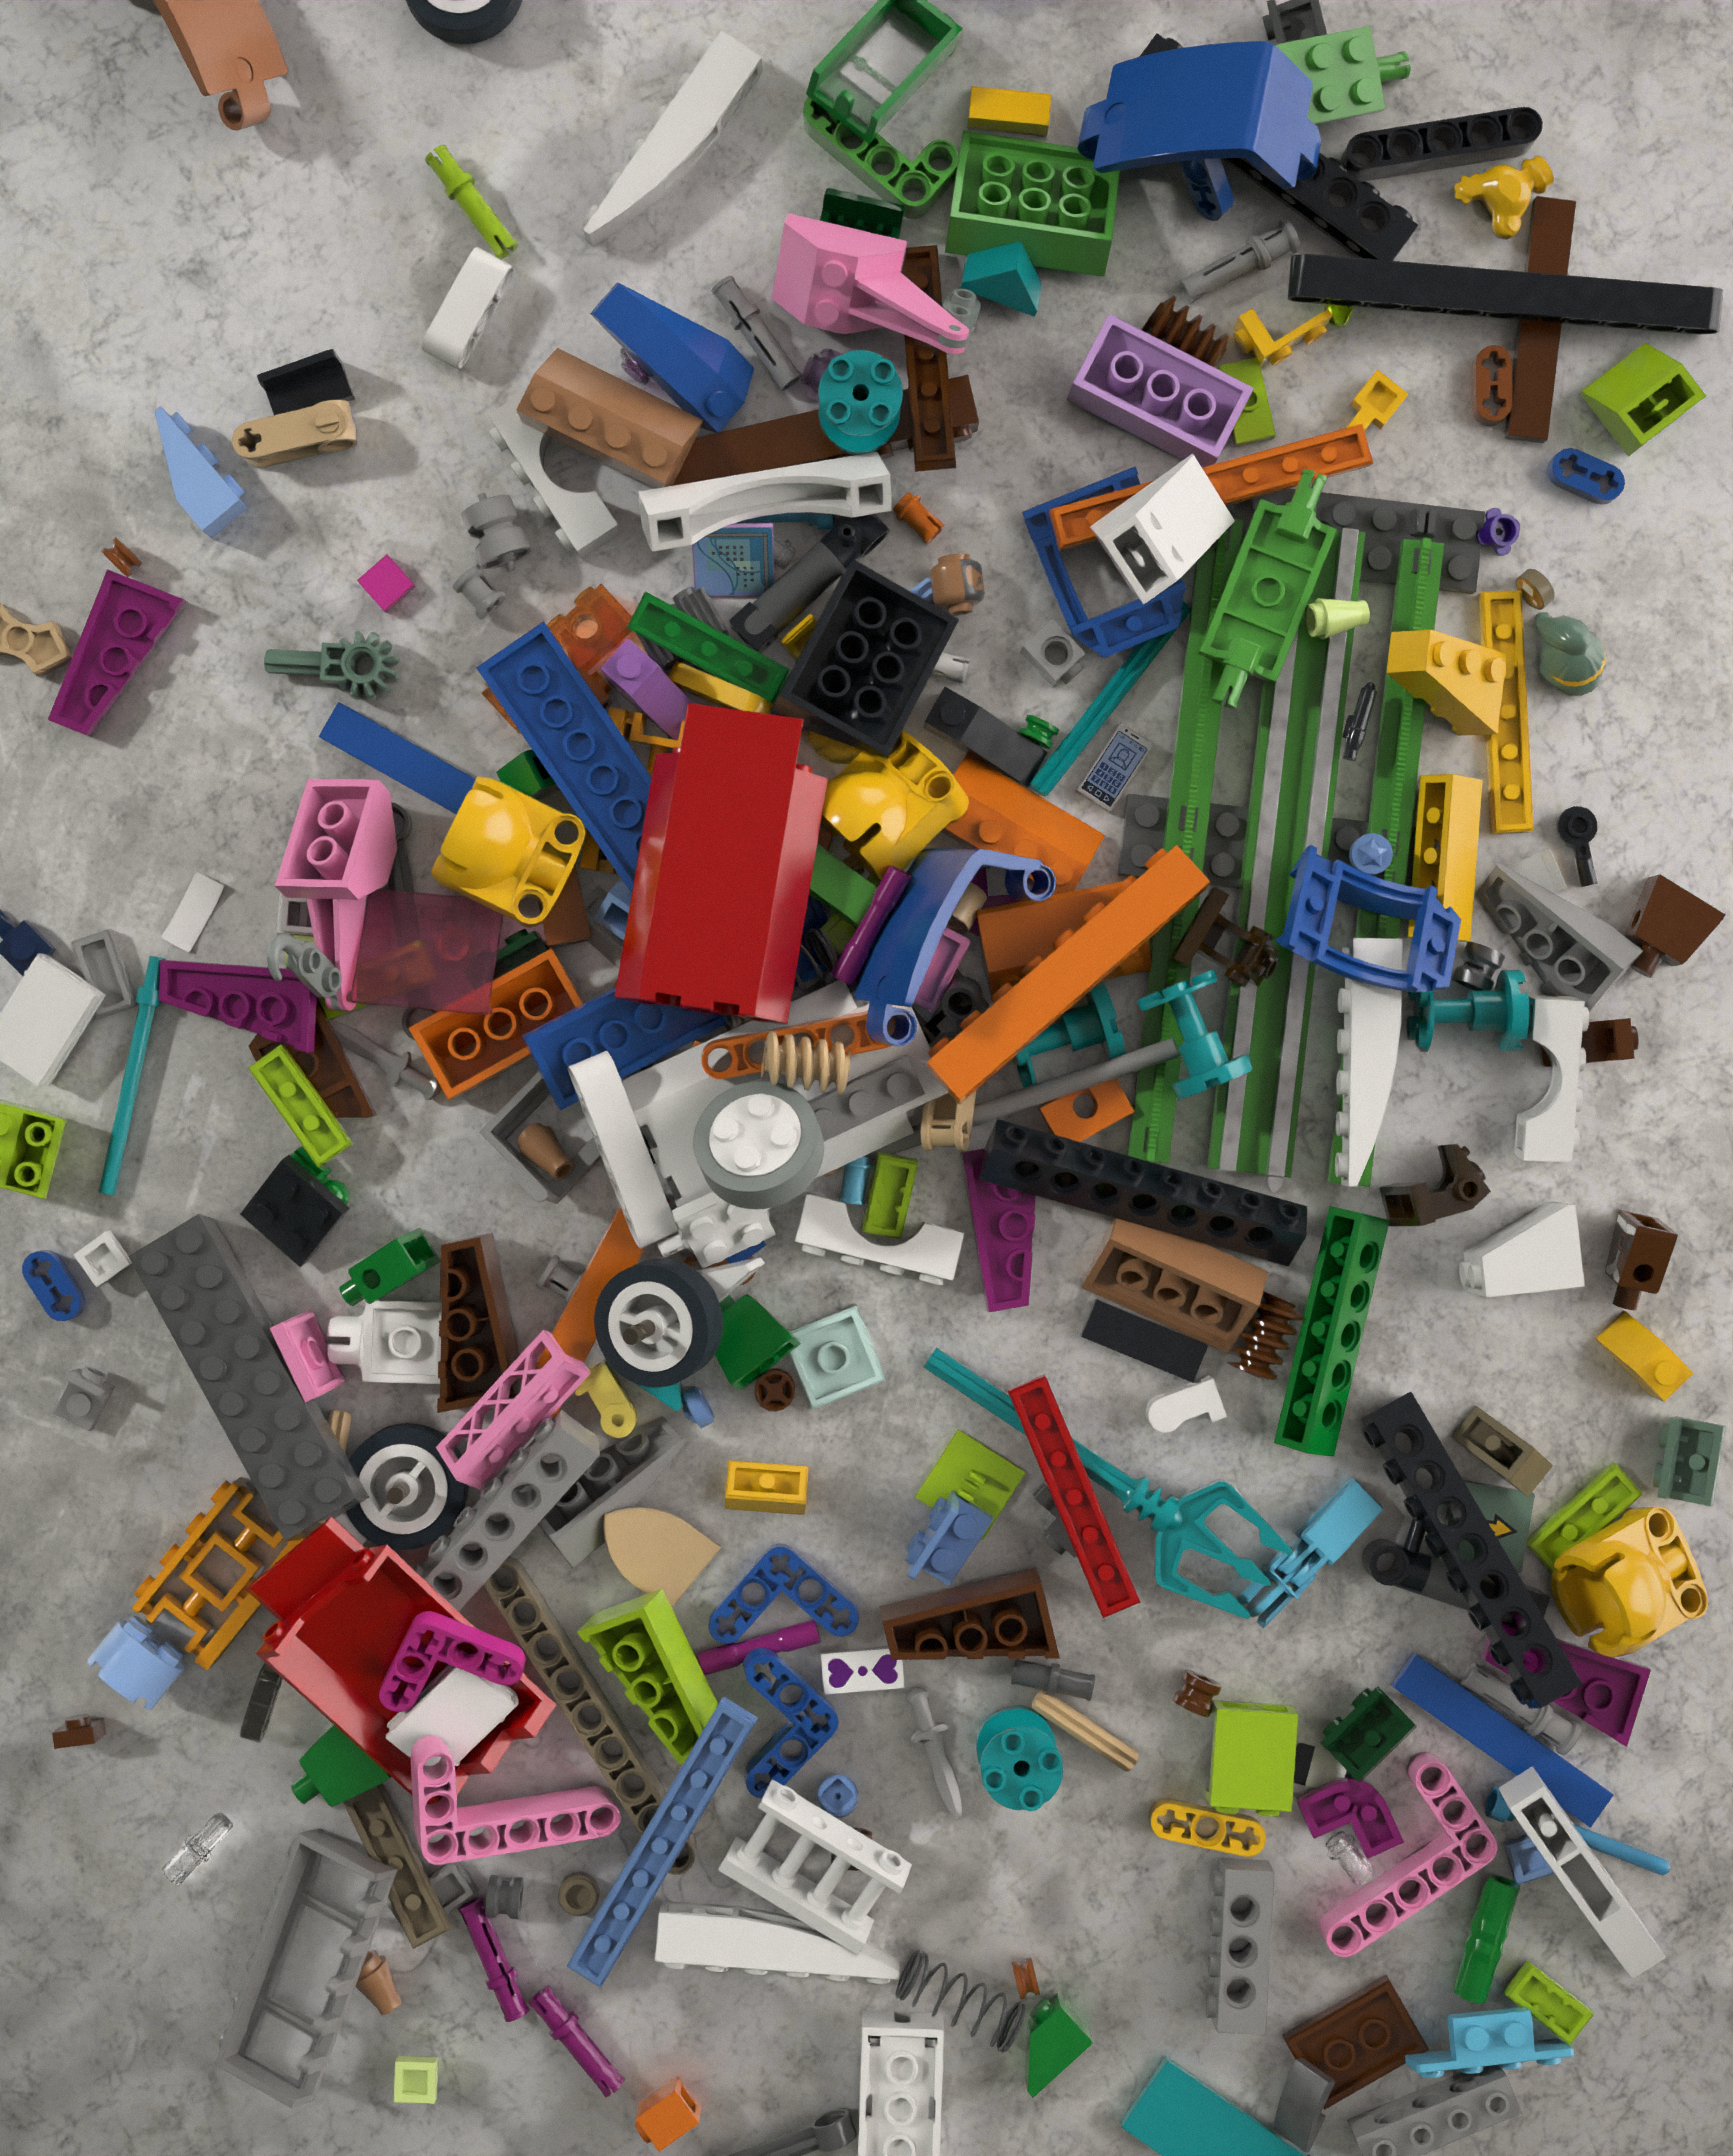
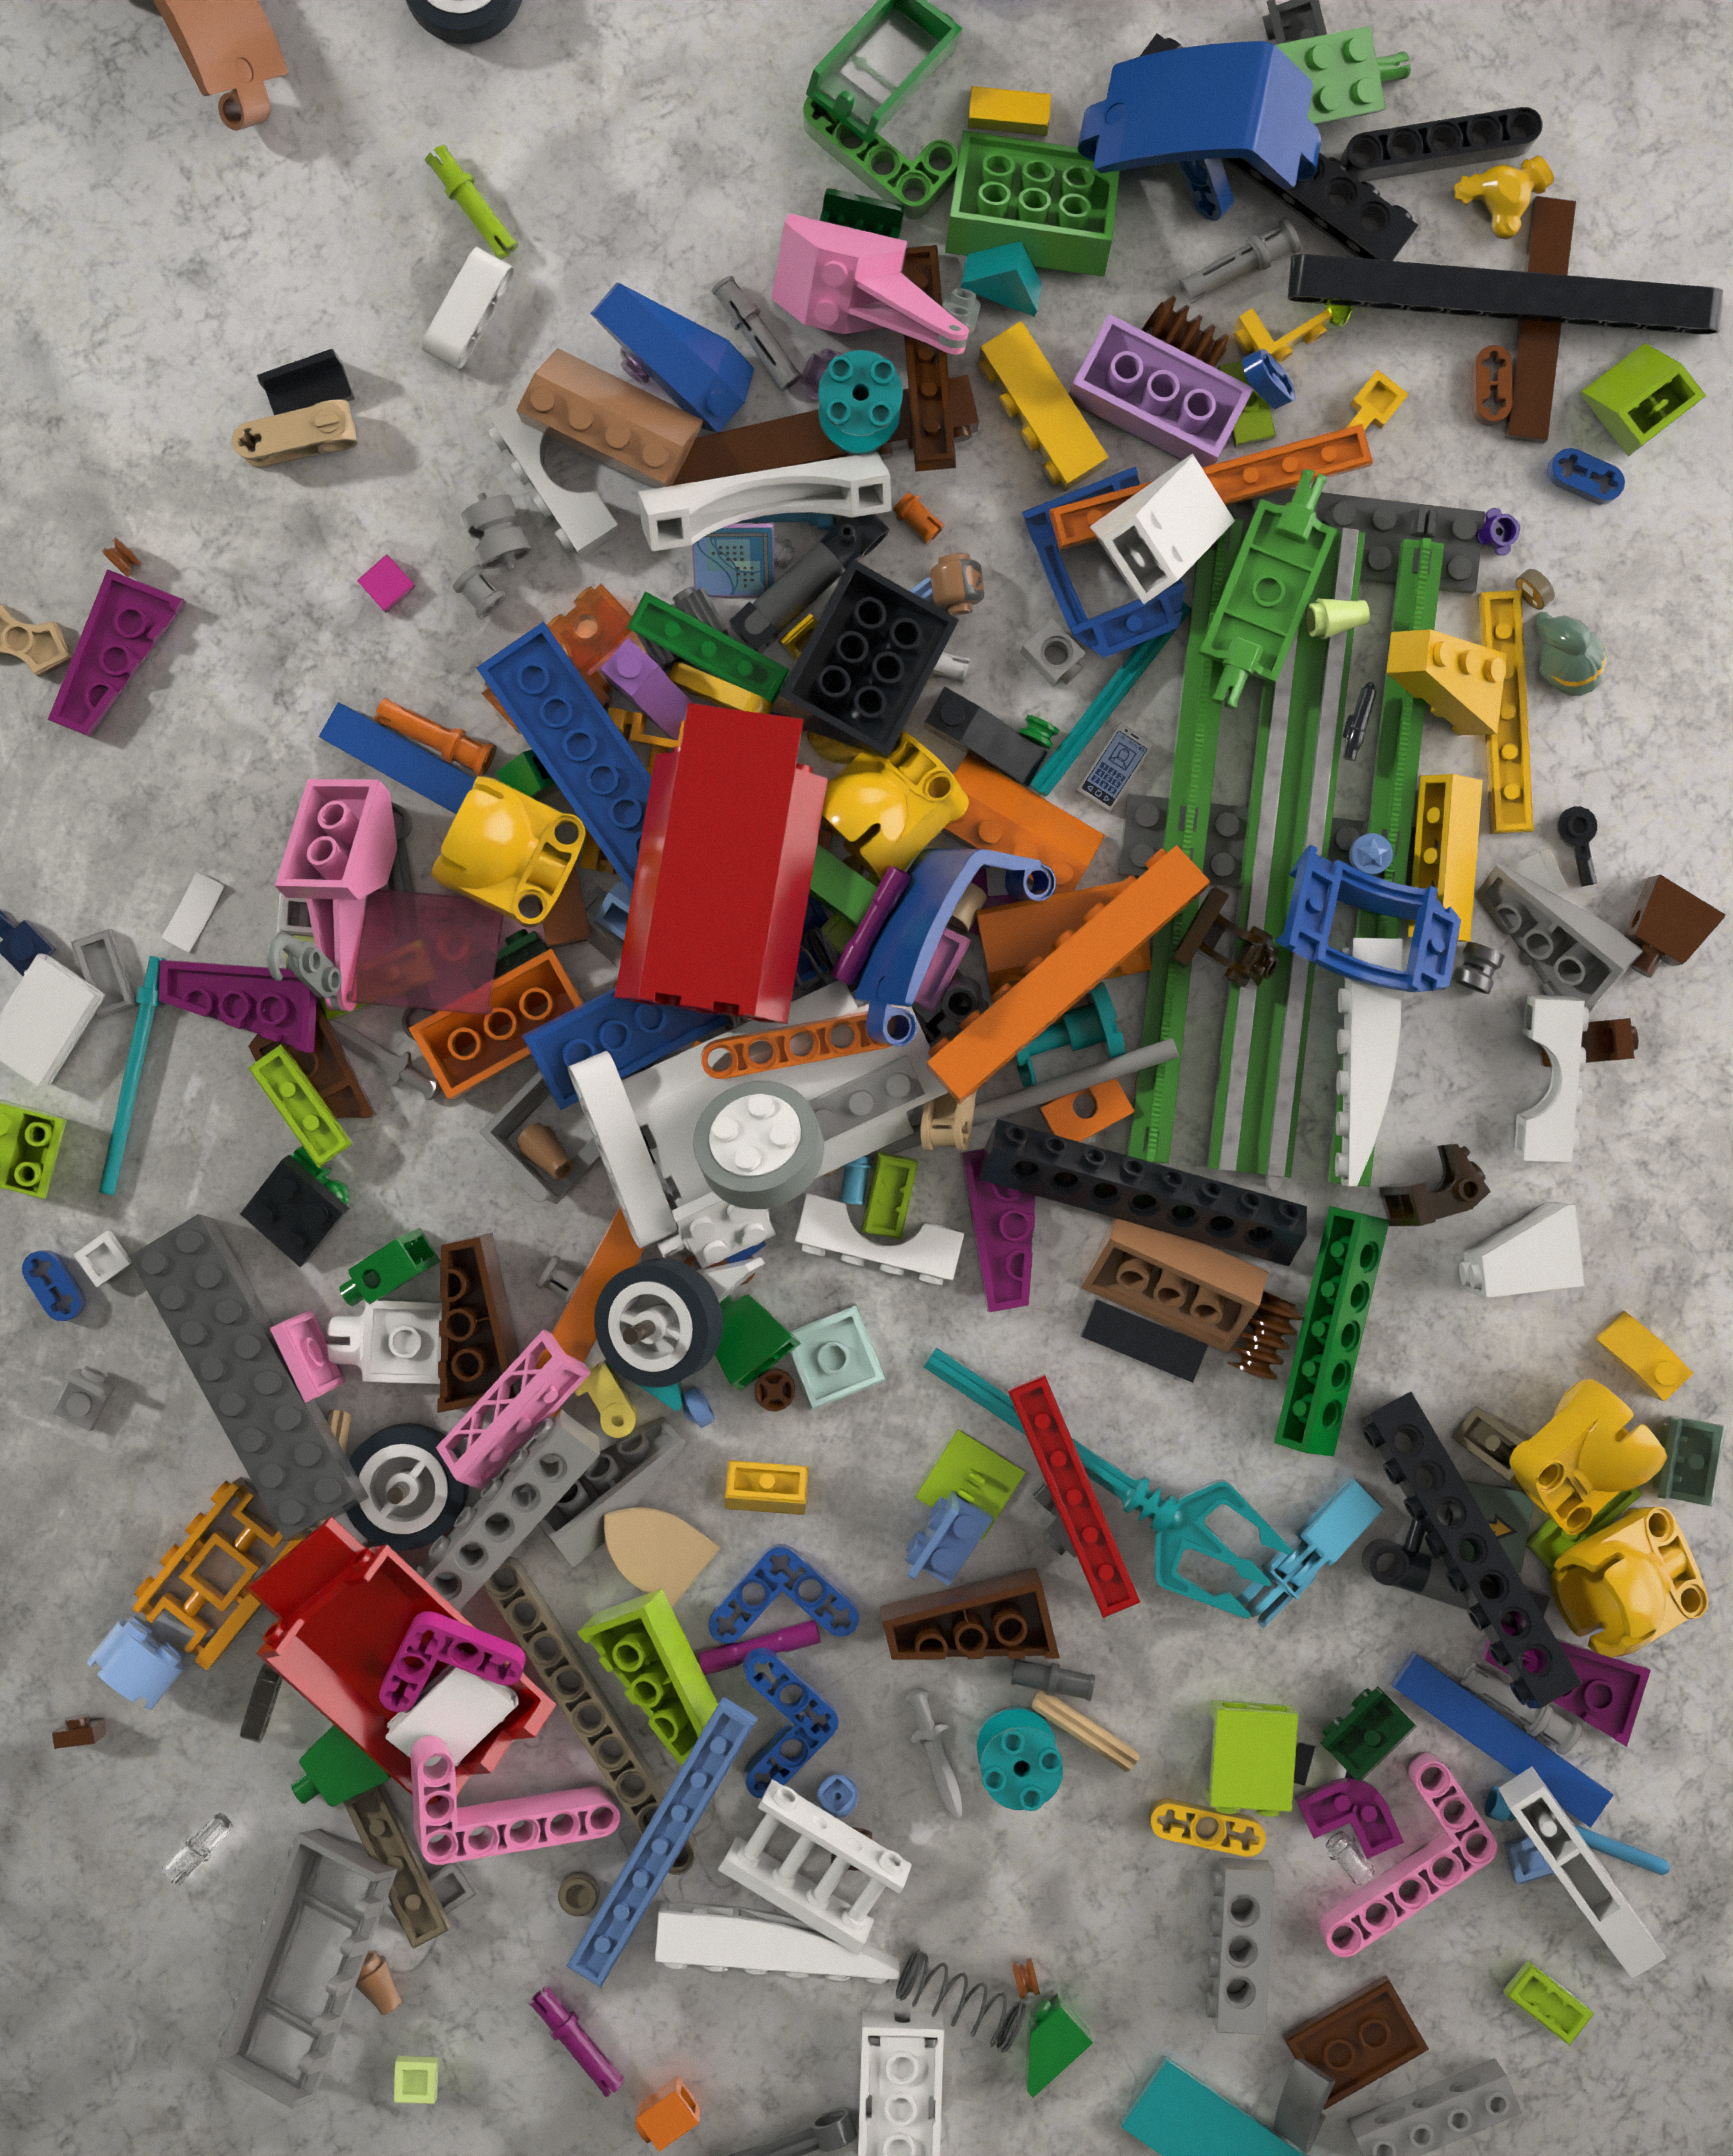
(196, 483): light blue slope -> none
(338, 664): sand green gear -> none
(452, 743): none -> orange pin
(495, 1963): magenta pin -> none
(504, 1897): dark grey wheel -> none
(679, 135): white slope -> none
(805, 1062): tan piece -> none
(860, 1670): white tile -> none
(1042, 406): none -> yellow brick
(1172, 1407): white leg -> none
(1197, 1693): reddish brown wheel -> none
(1202, 1050): teal piece -> none
(1268, 379): none -> blue beam
(1486, 1938): green axle -> none
(1489, 2039): medium azure bracket -> none
(1498, 1010): teal piece -> none
(1585, 1456): none -> yellow piece
(1638, 1256): reddish brown torso -> none

